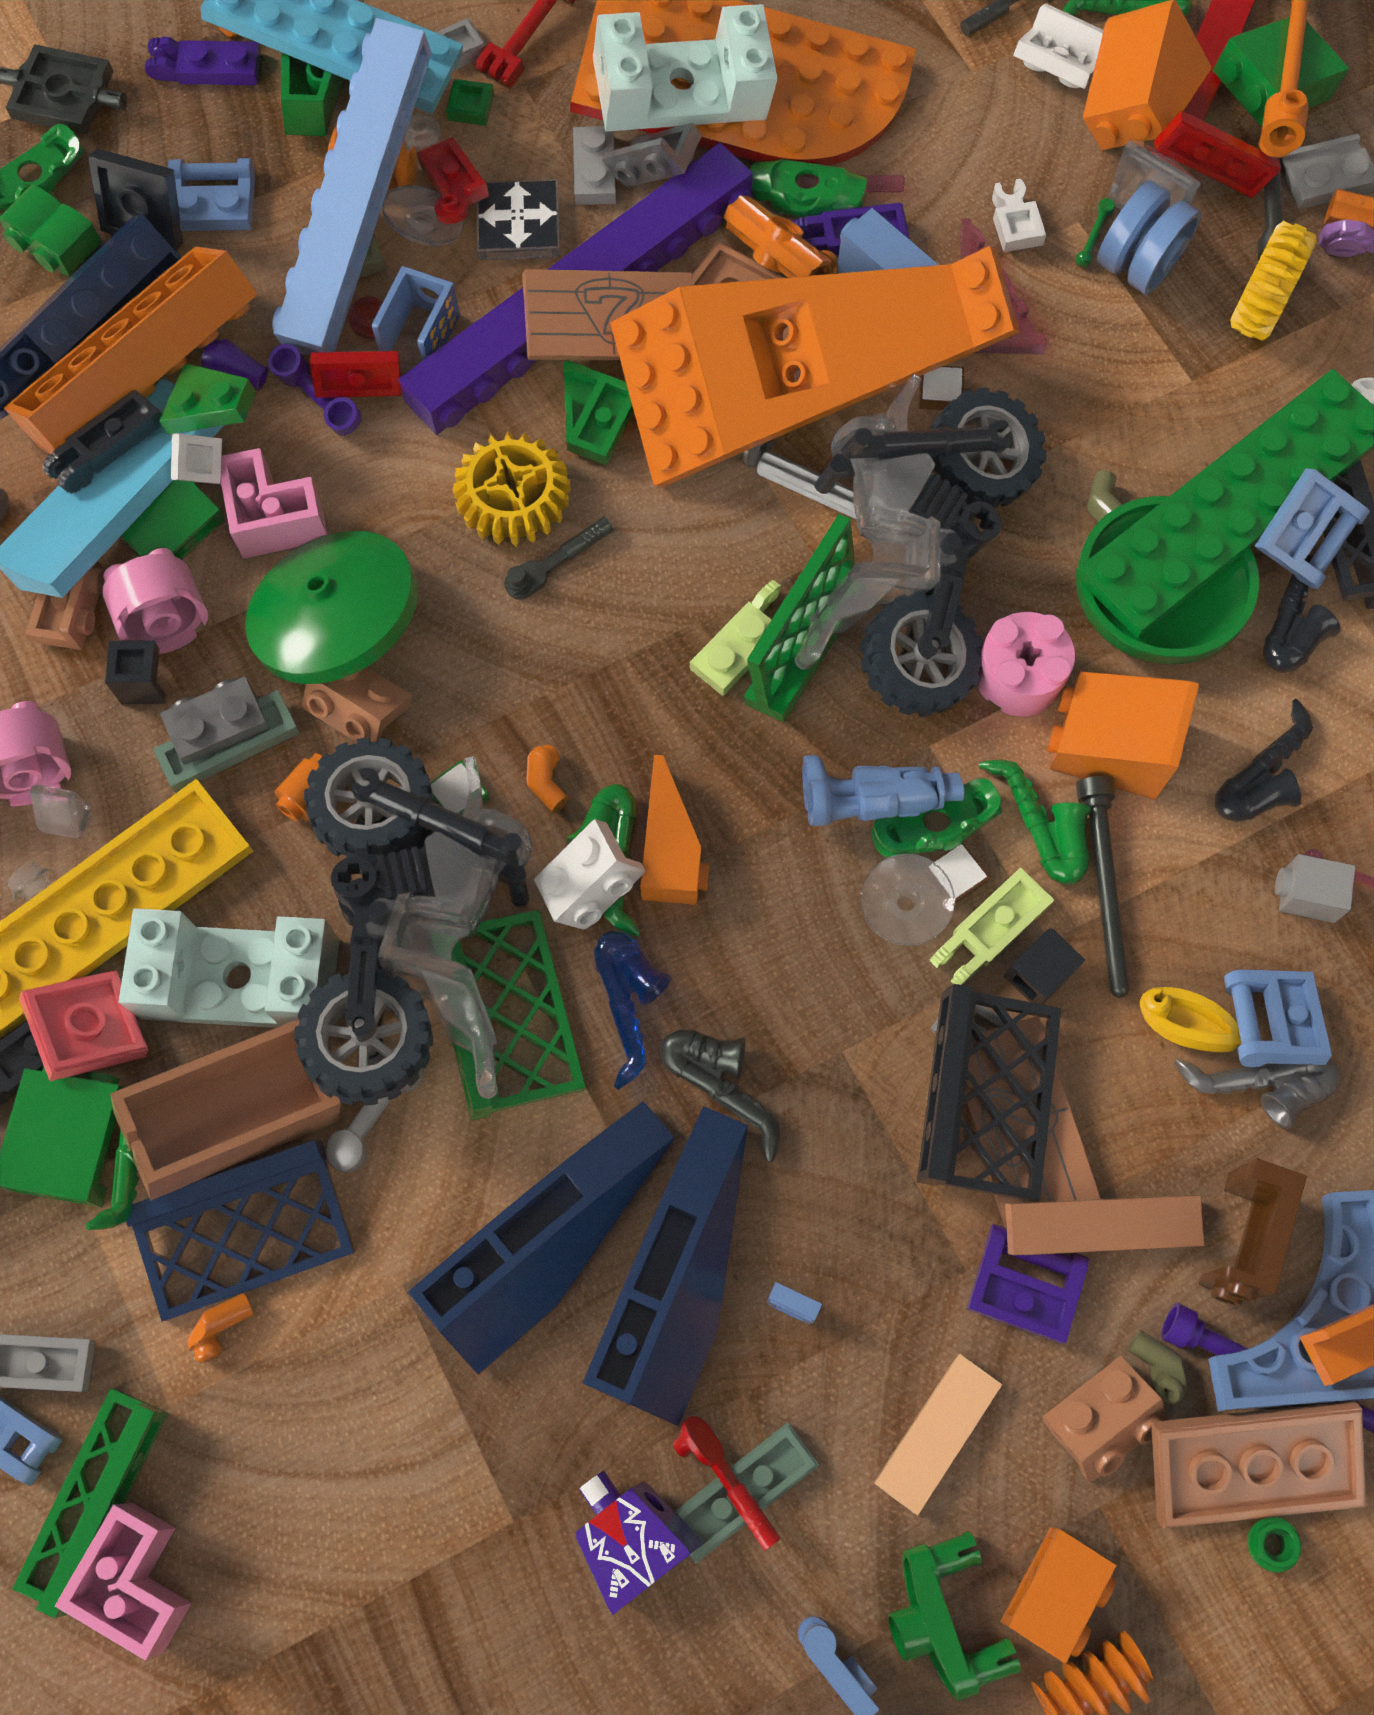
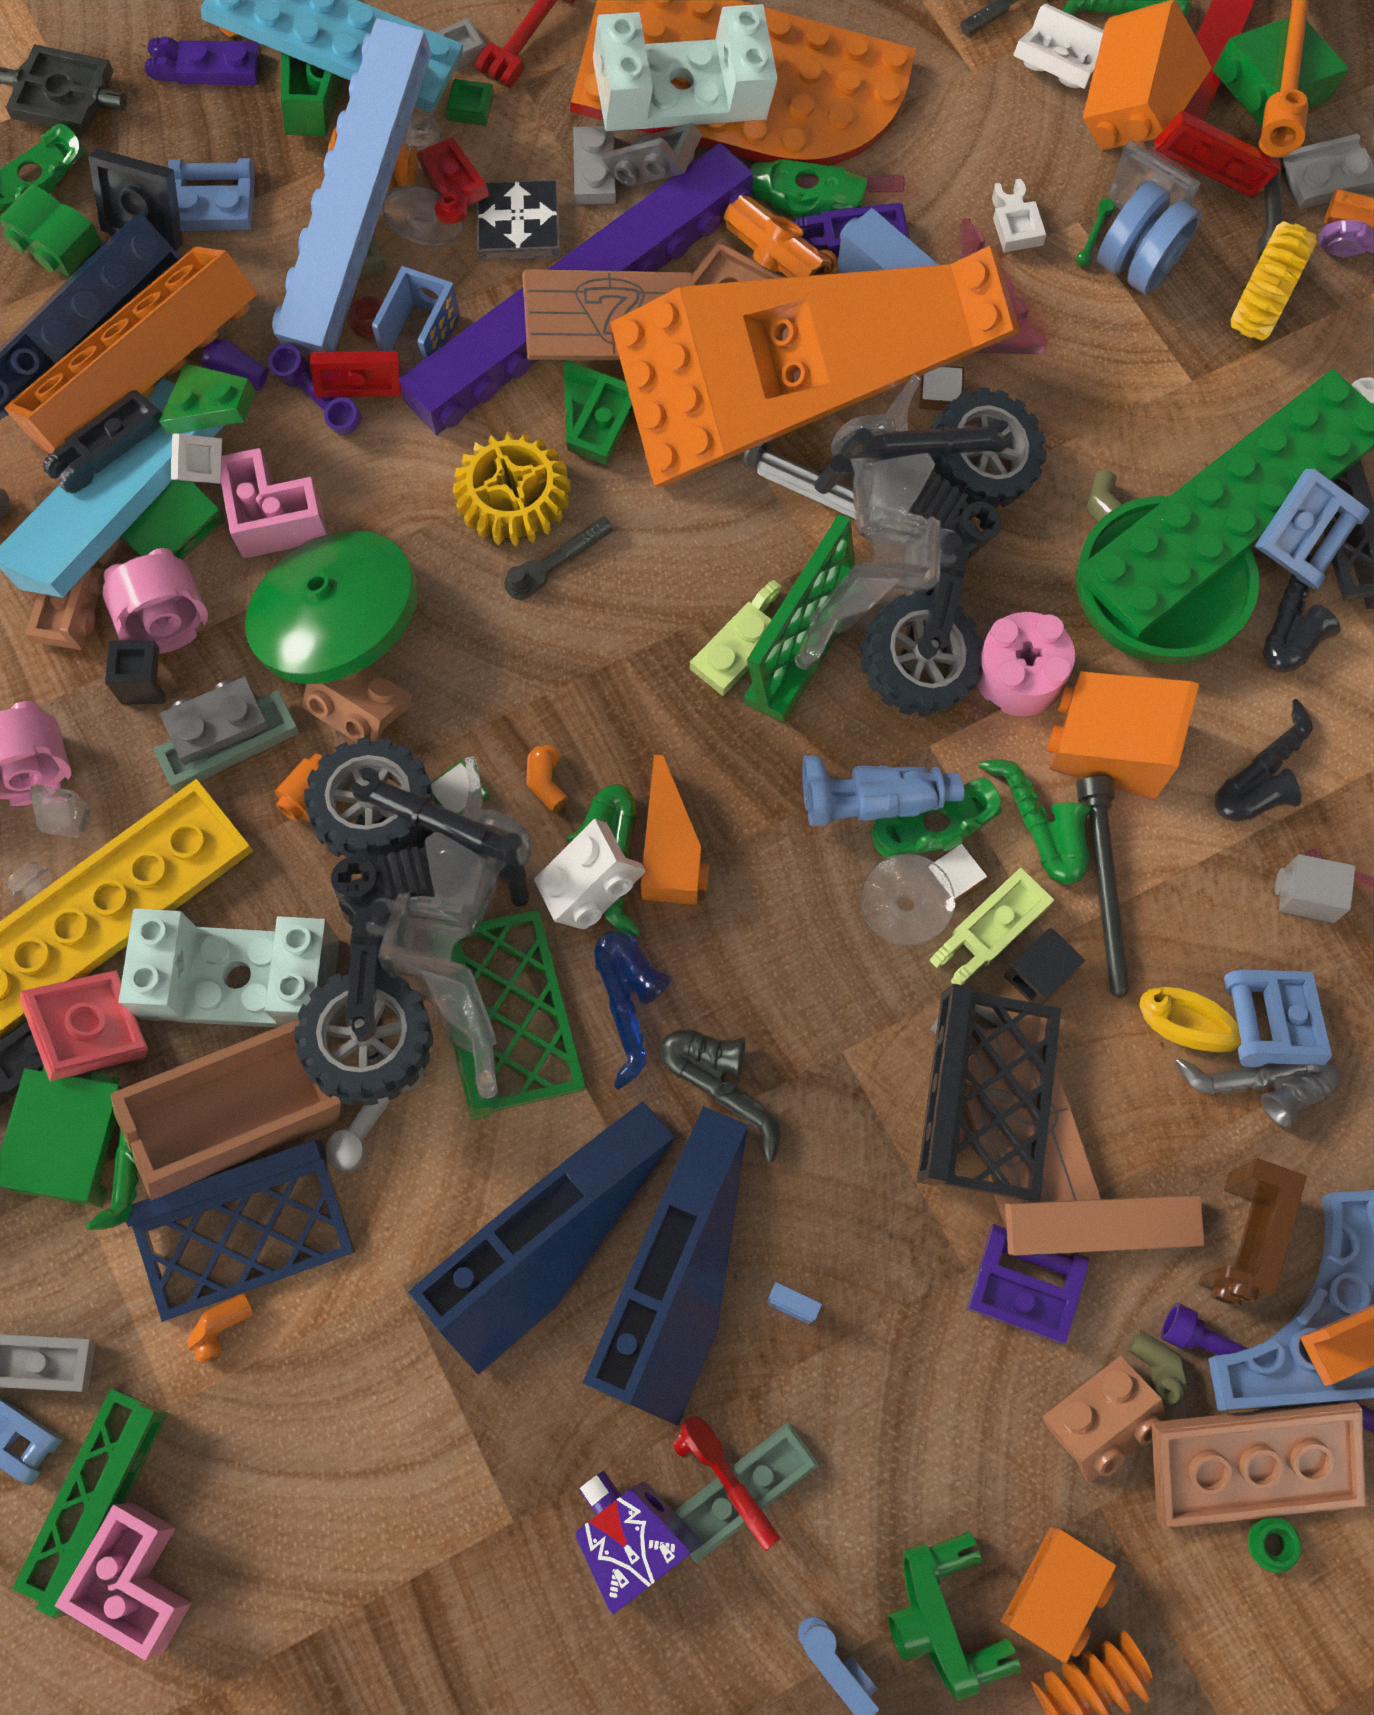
(937, 1434): light nougat tile -> none

